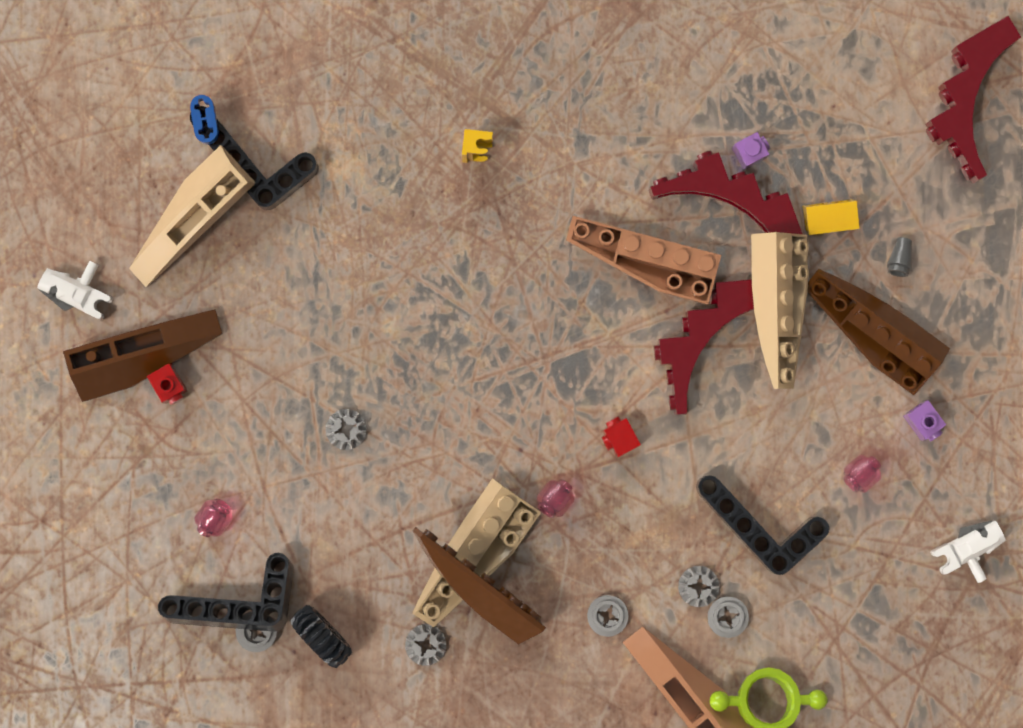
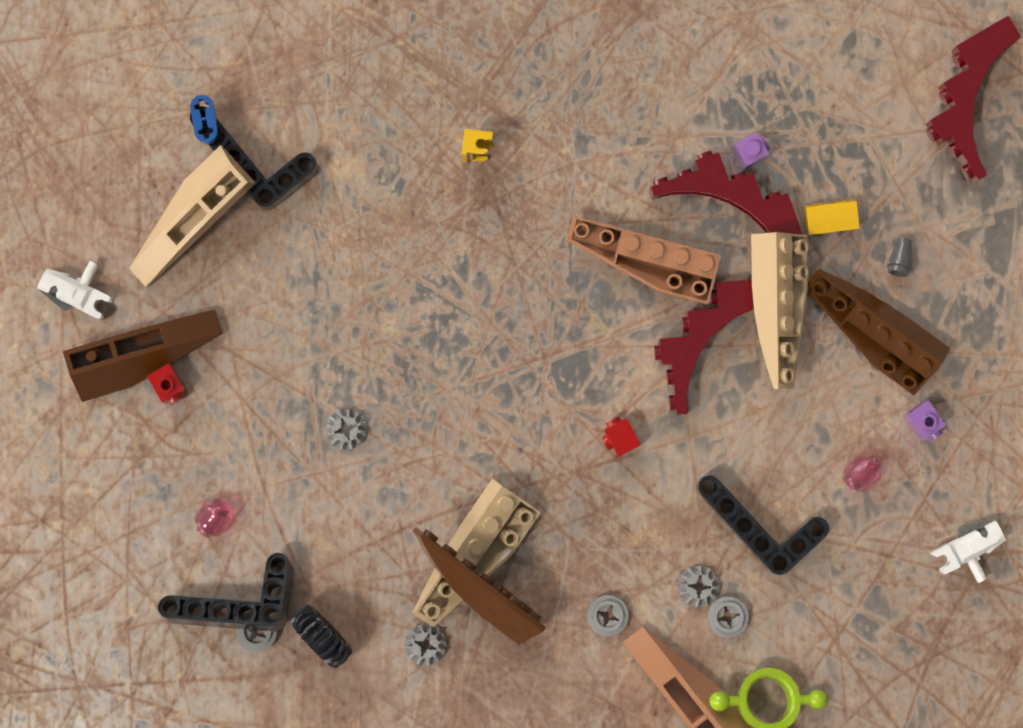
(555, 498): clear pink head -> none

